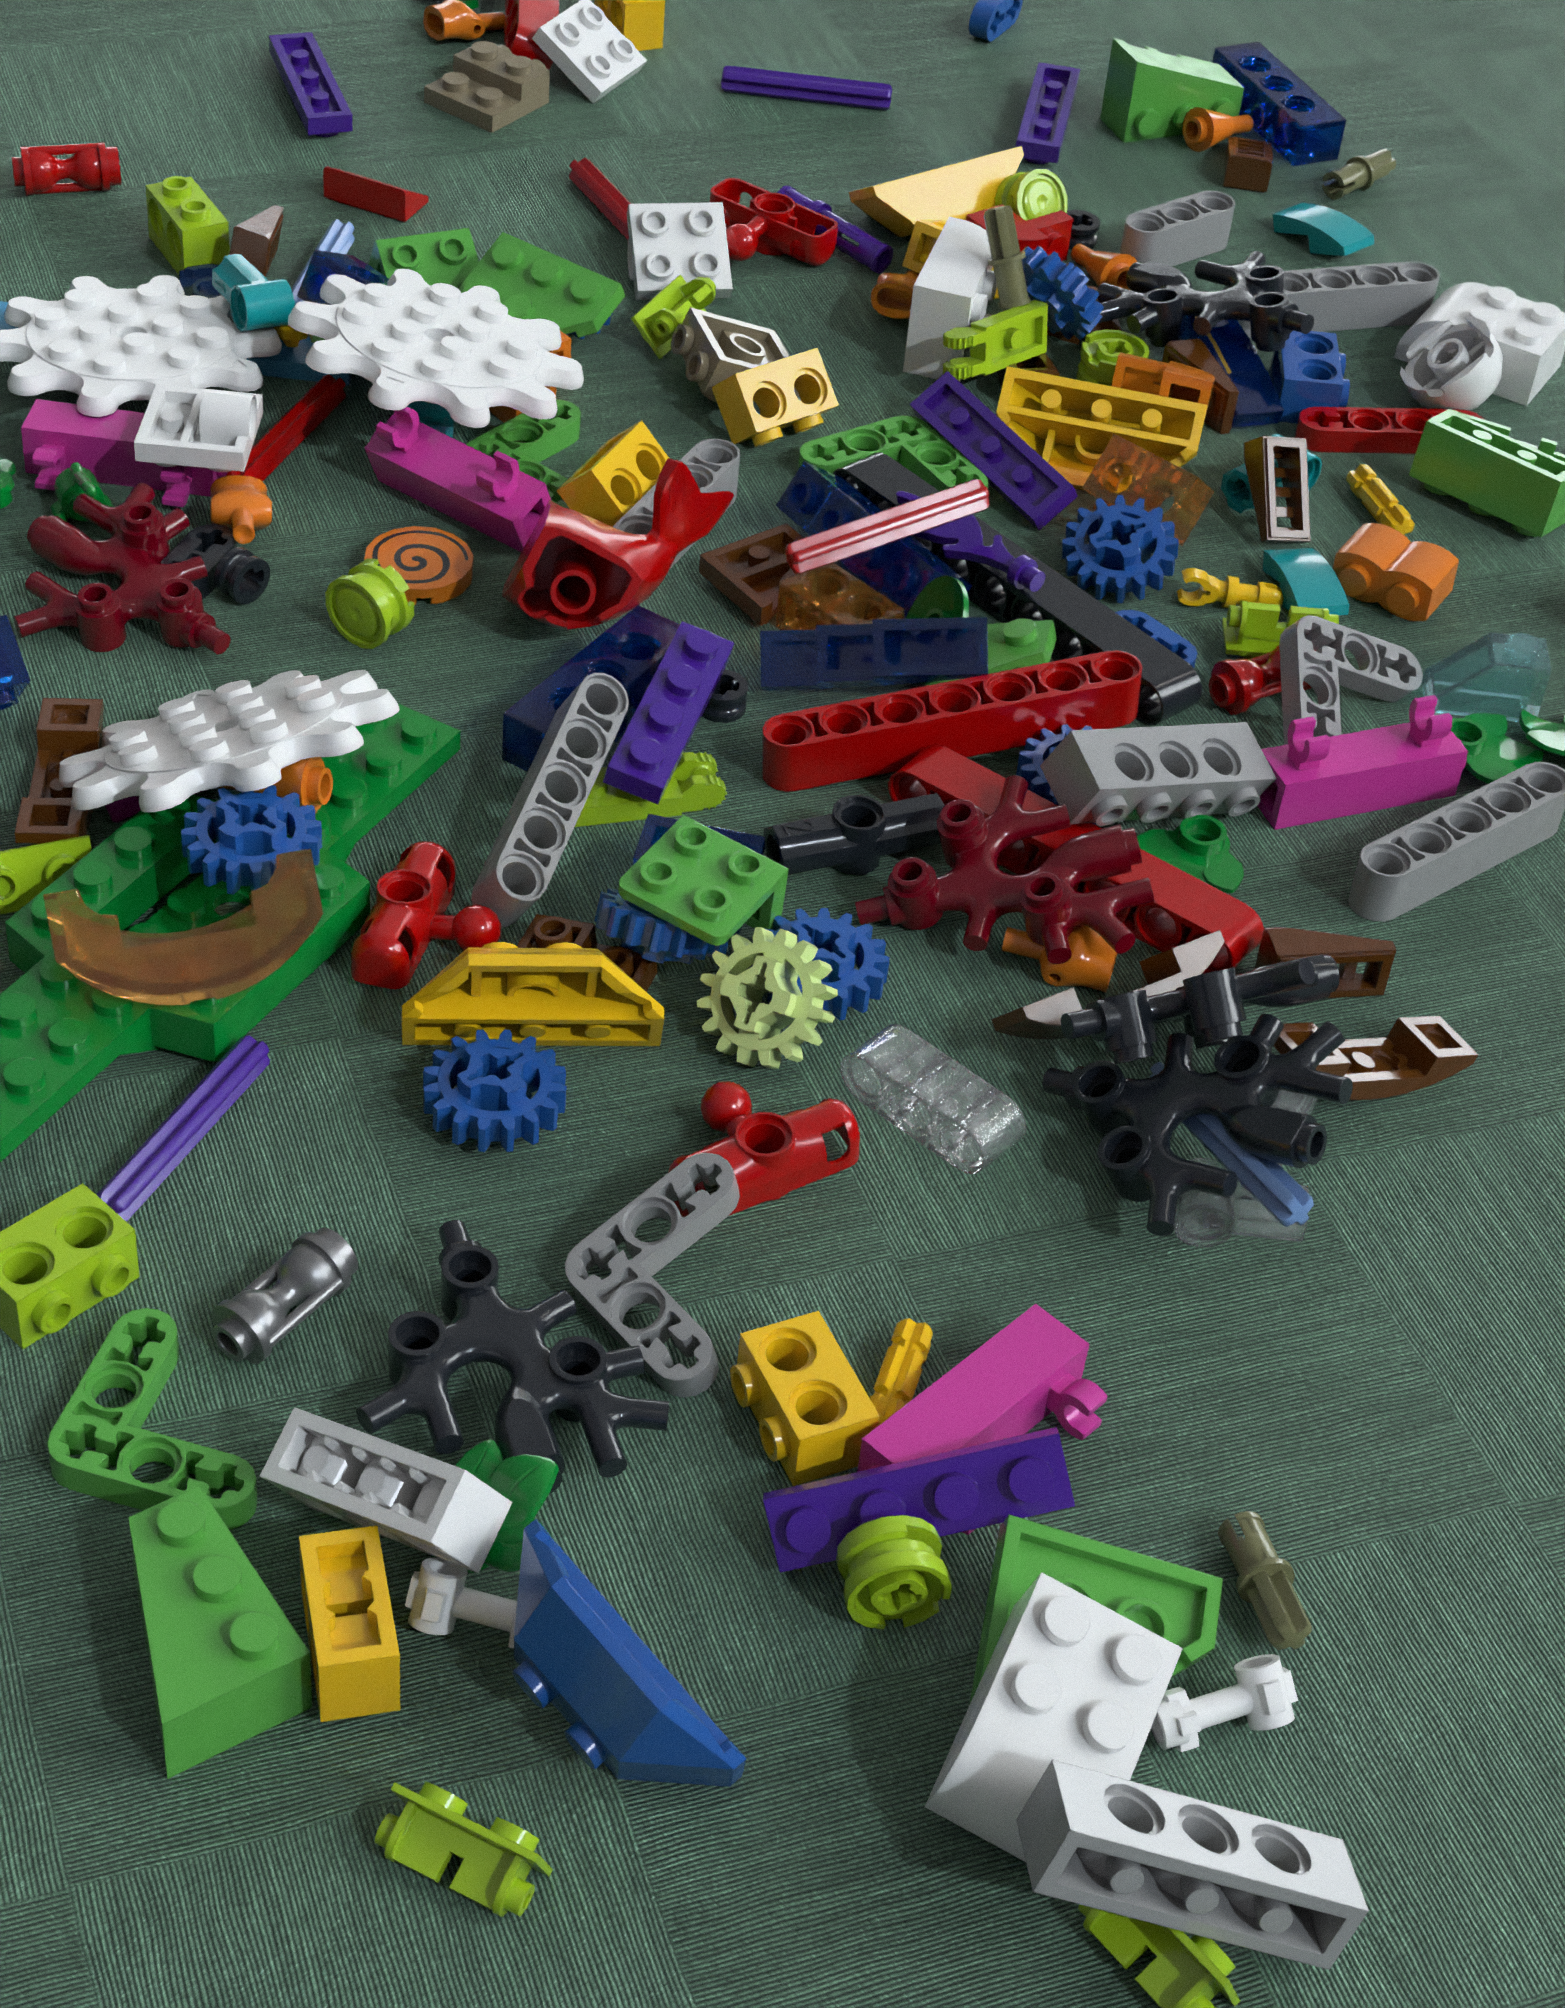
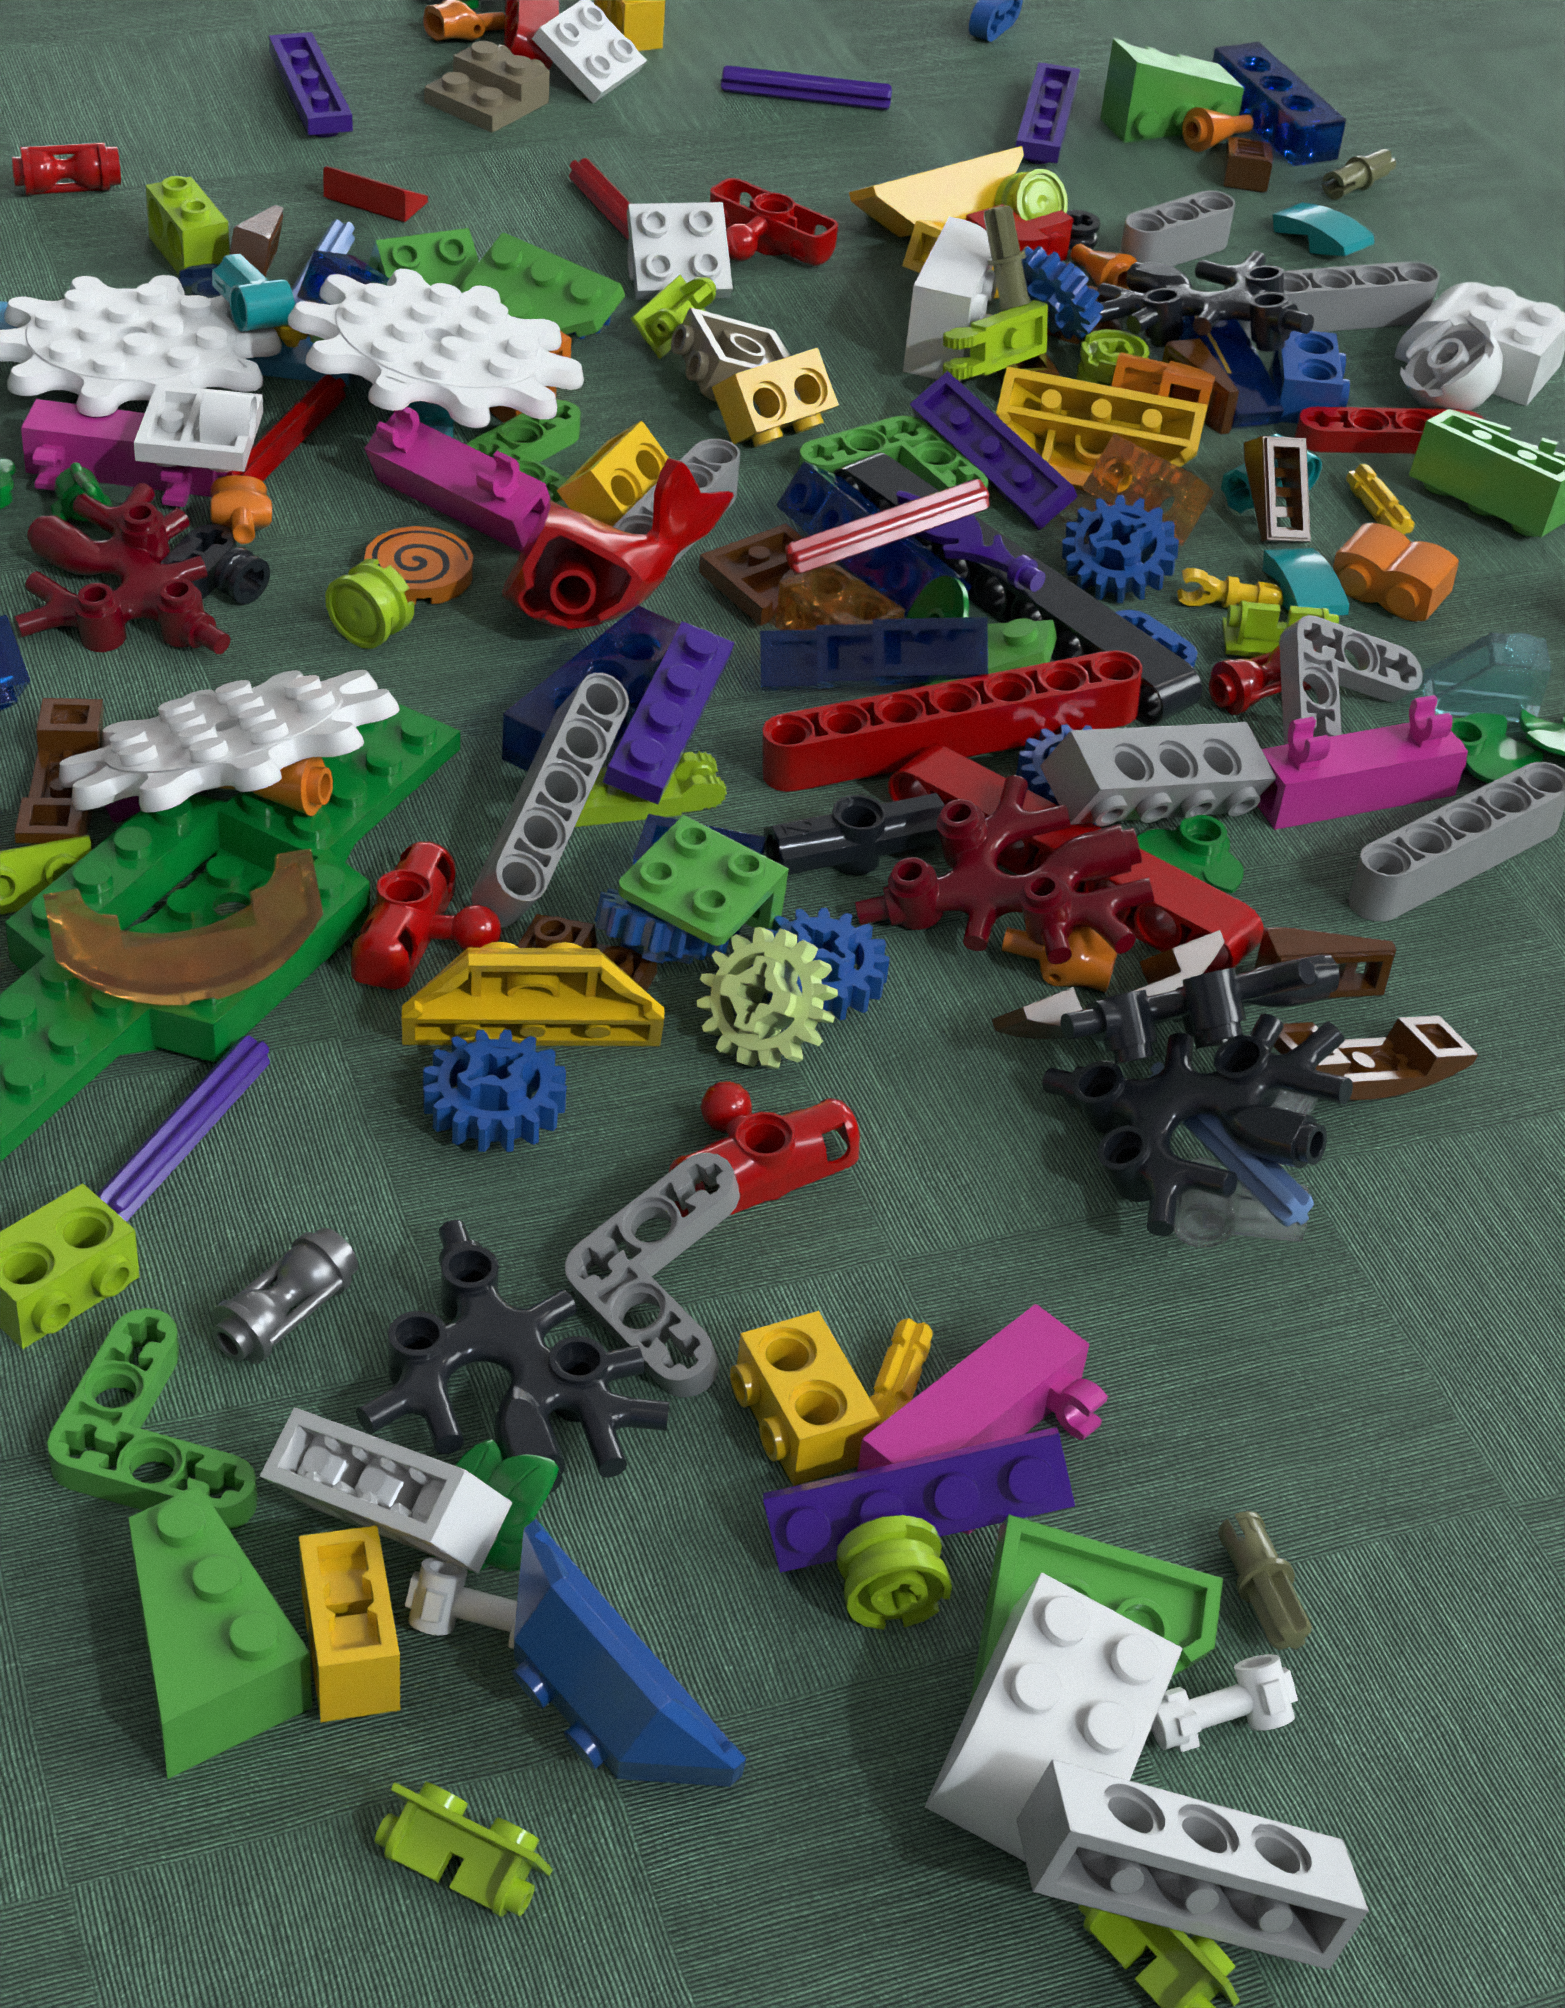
(249, 836): blue gear -> none
(728, 698): black bush -> none
(870, 250): dark purple pin -> none
(894, 294): orange piece -> none
(933, 1098): clear beam -> none

